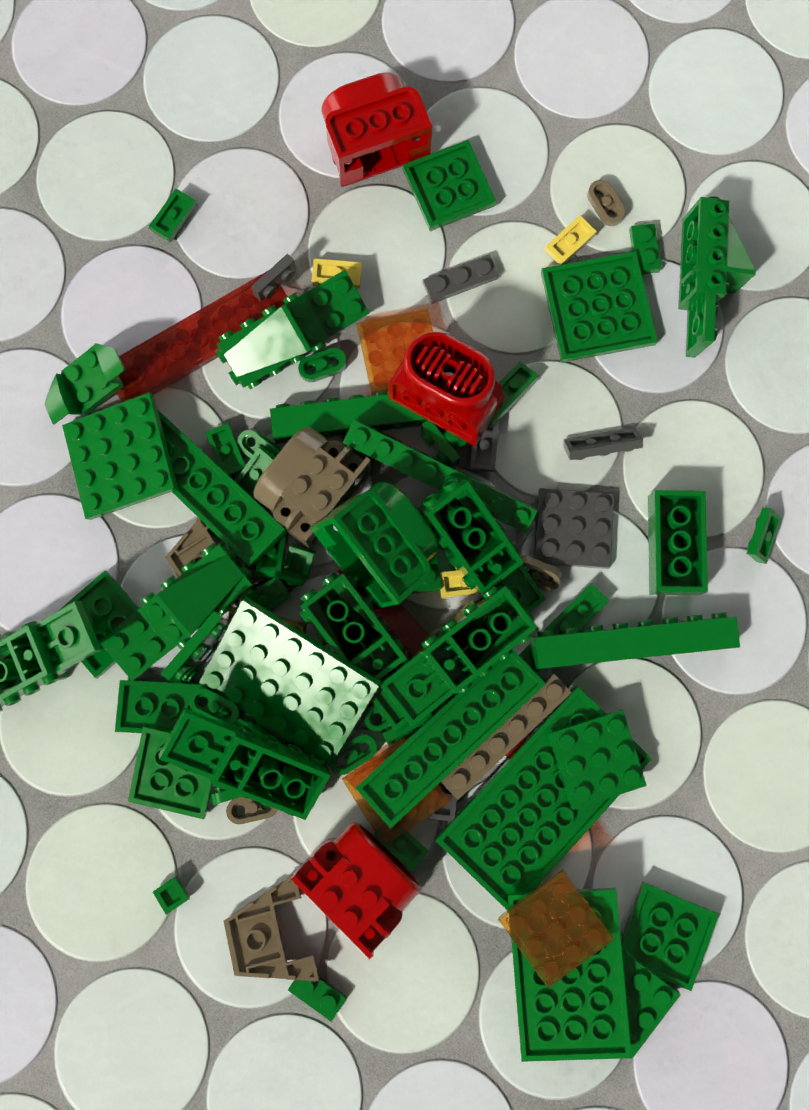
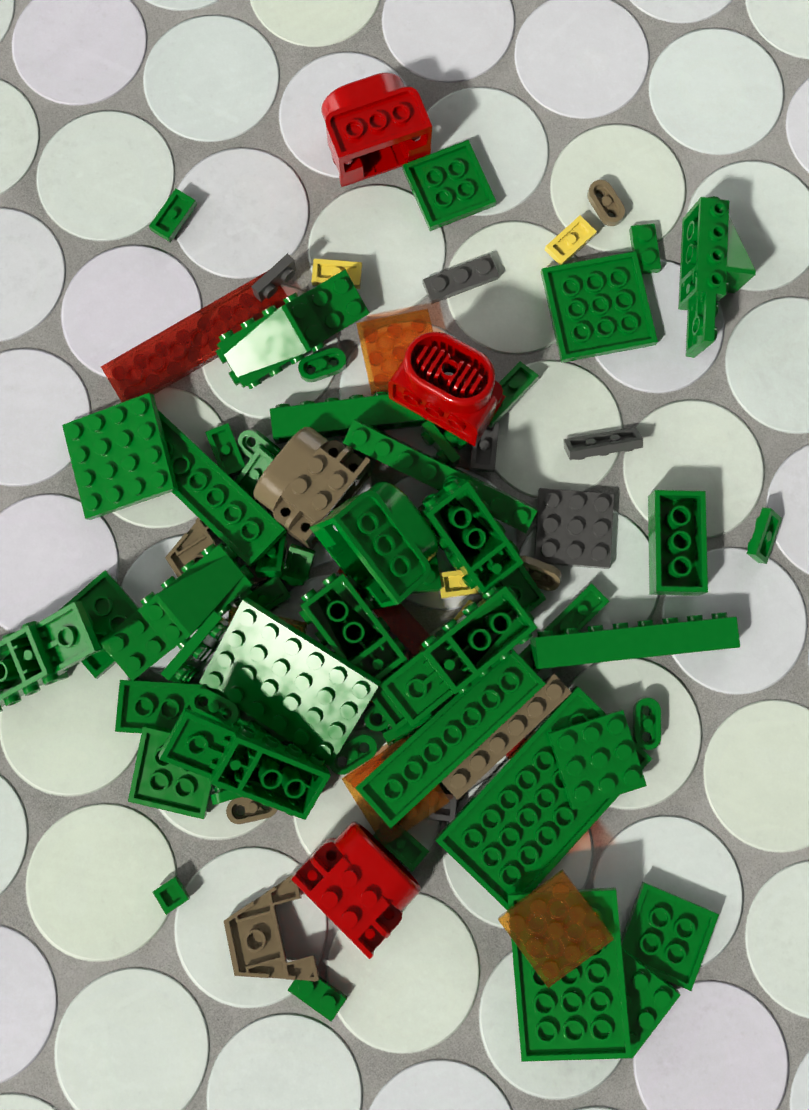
(85, 383): green piece -> none
(649, 723): none -> green plate

